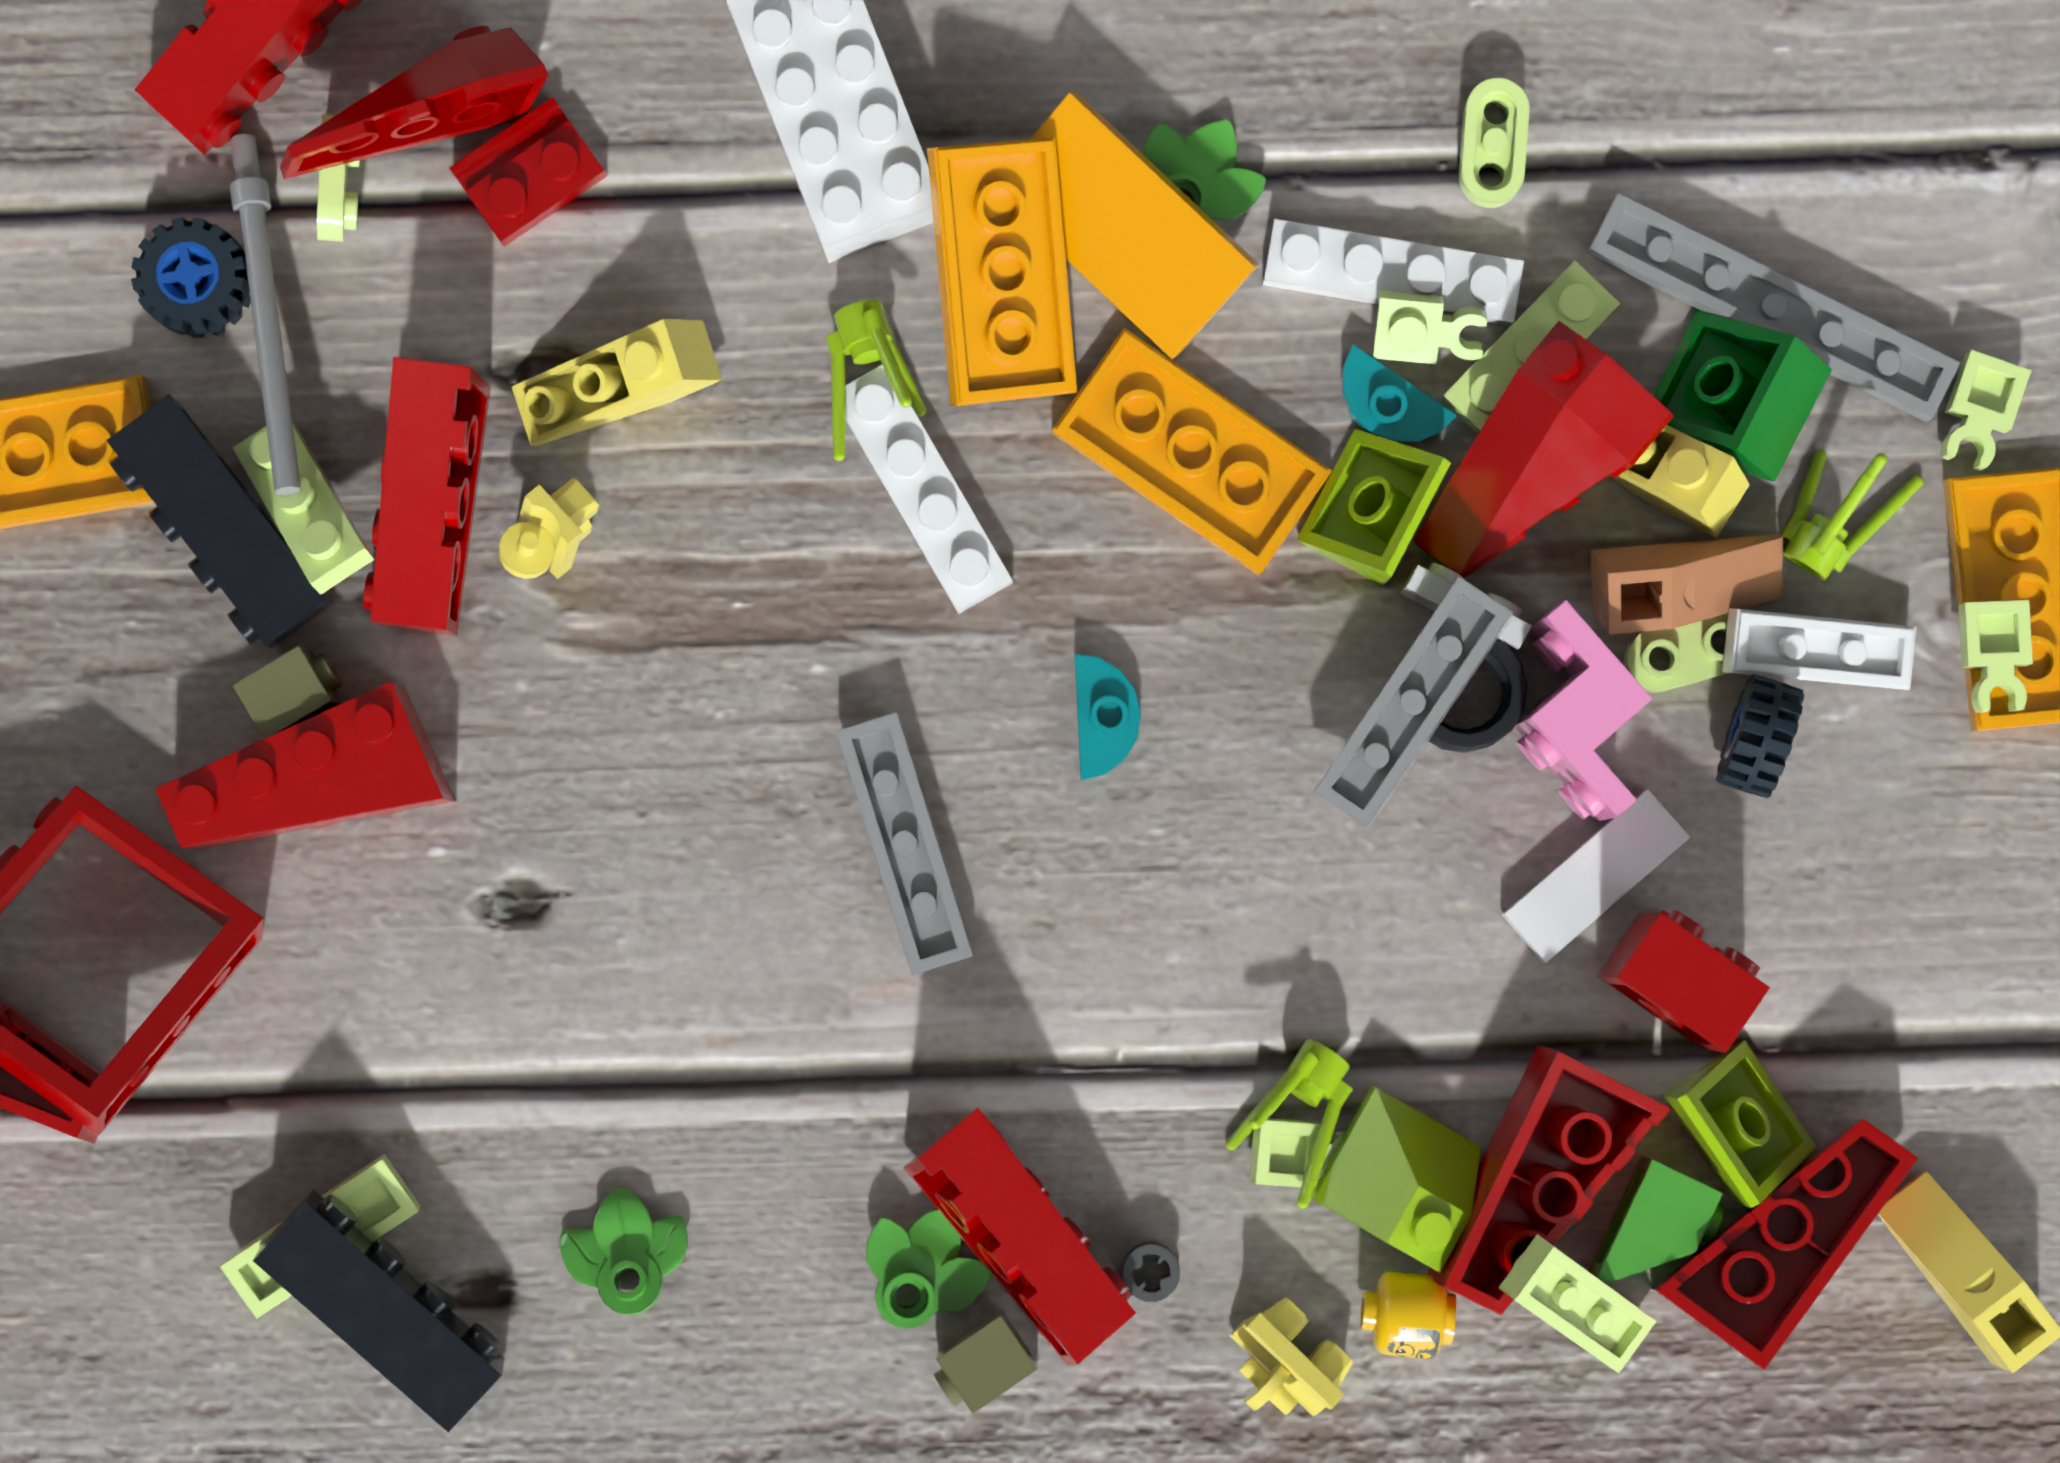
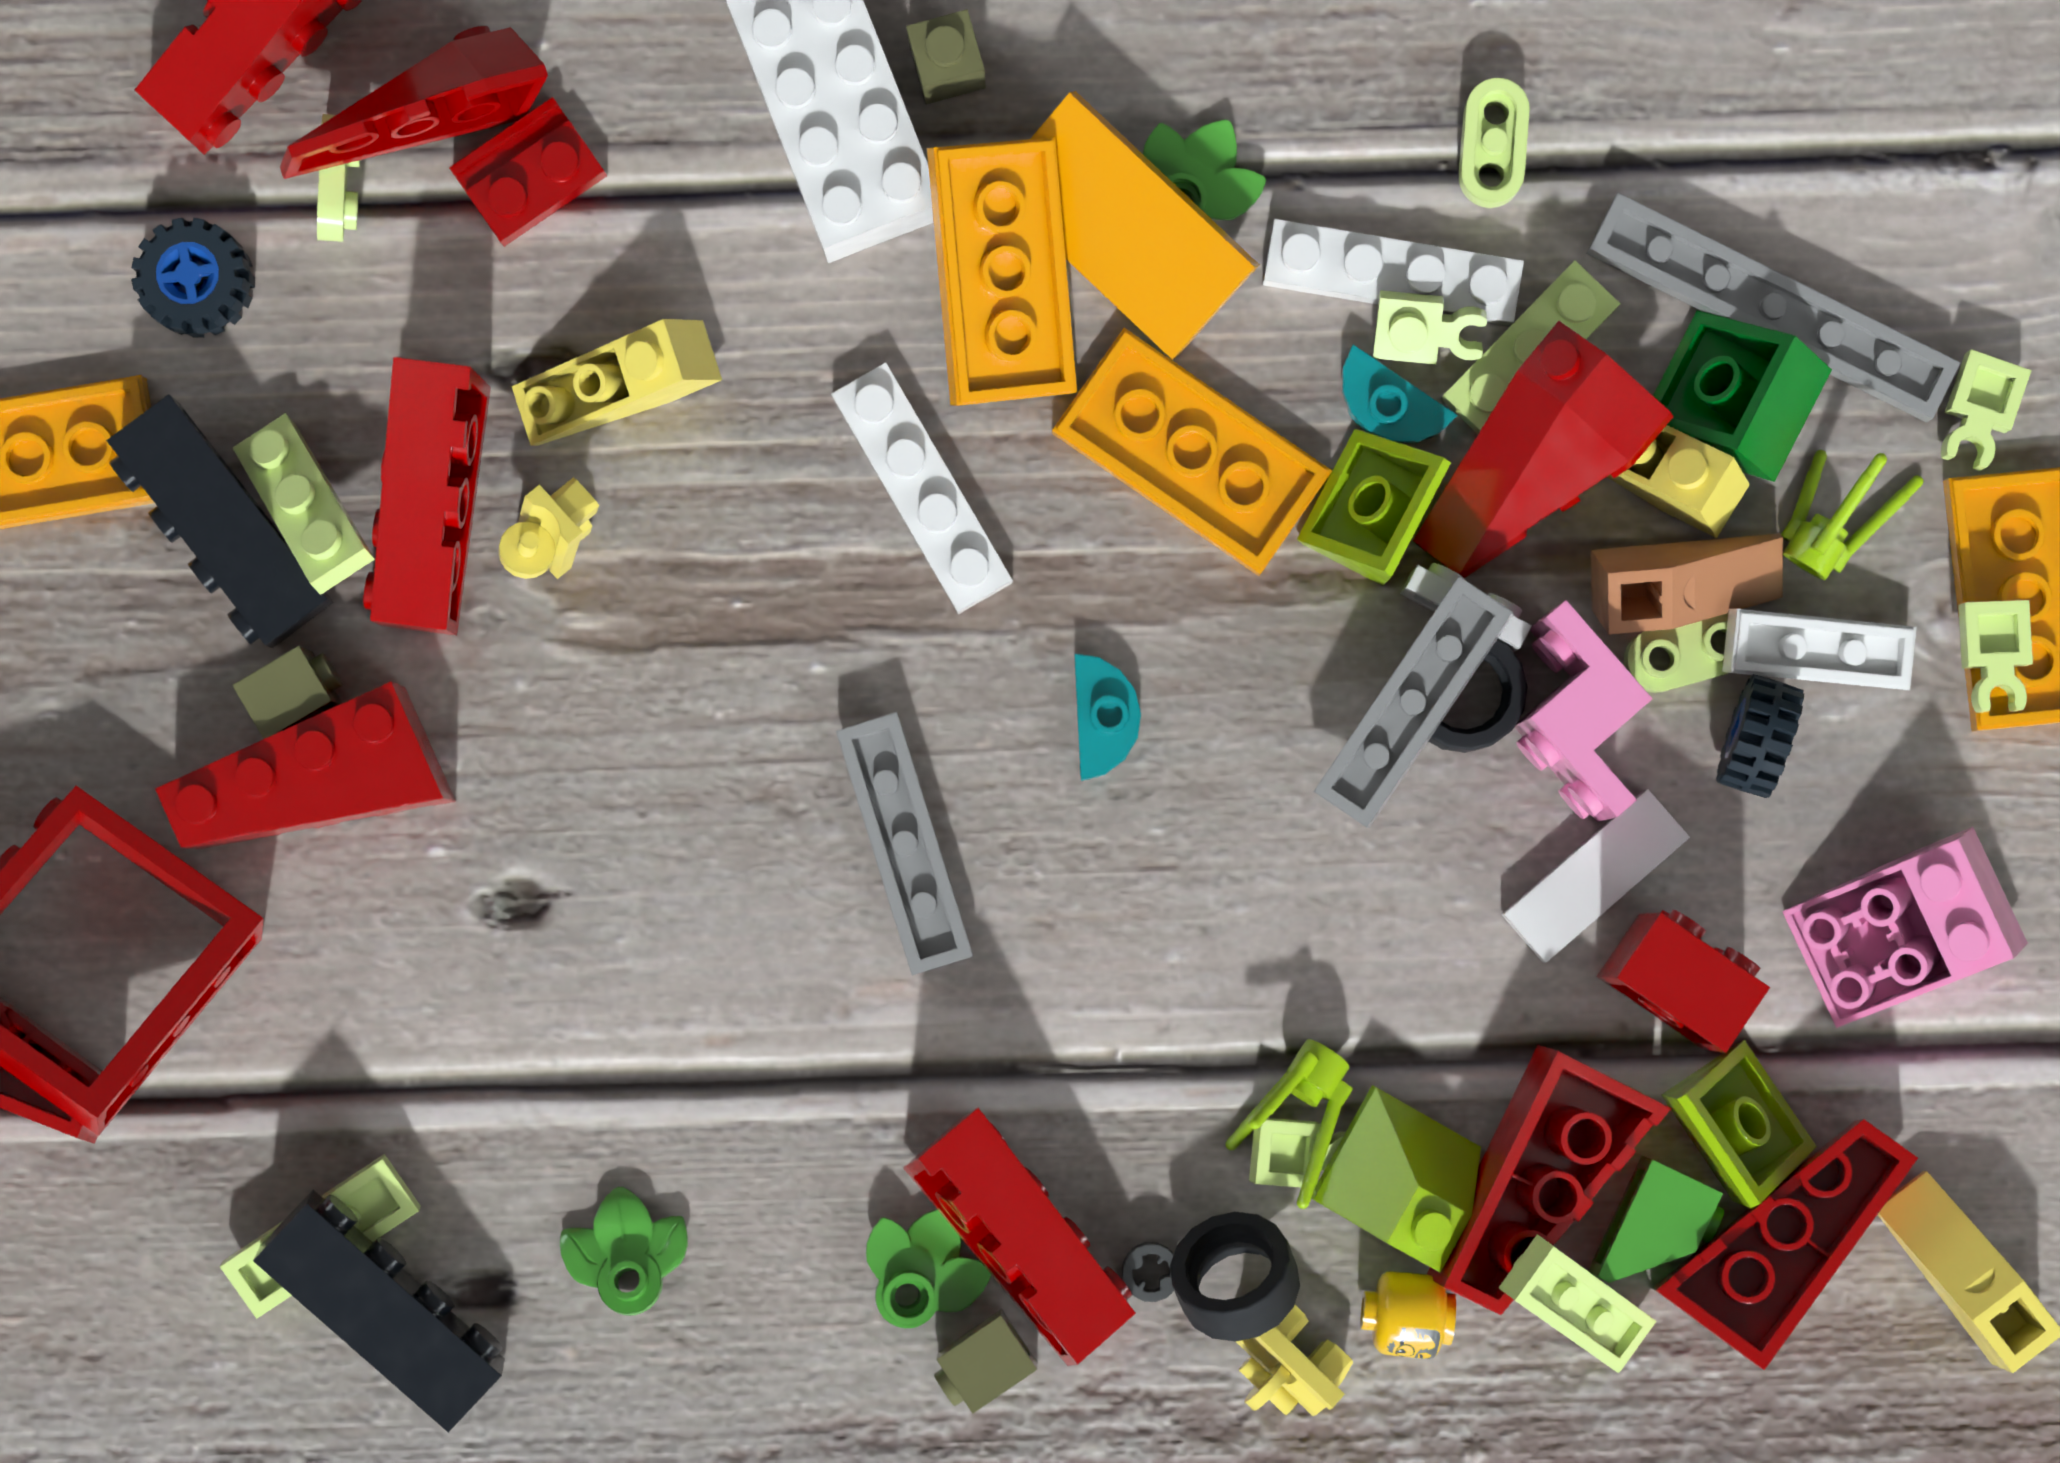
(251, 201): light grey bar -> none
(867, 338): lime plant -> none
(946, 56): none -> olive brick
(1244, 1315): none -> black tyre
(1906, 928): none -> bright pink slope

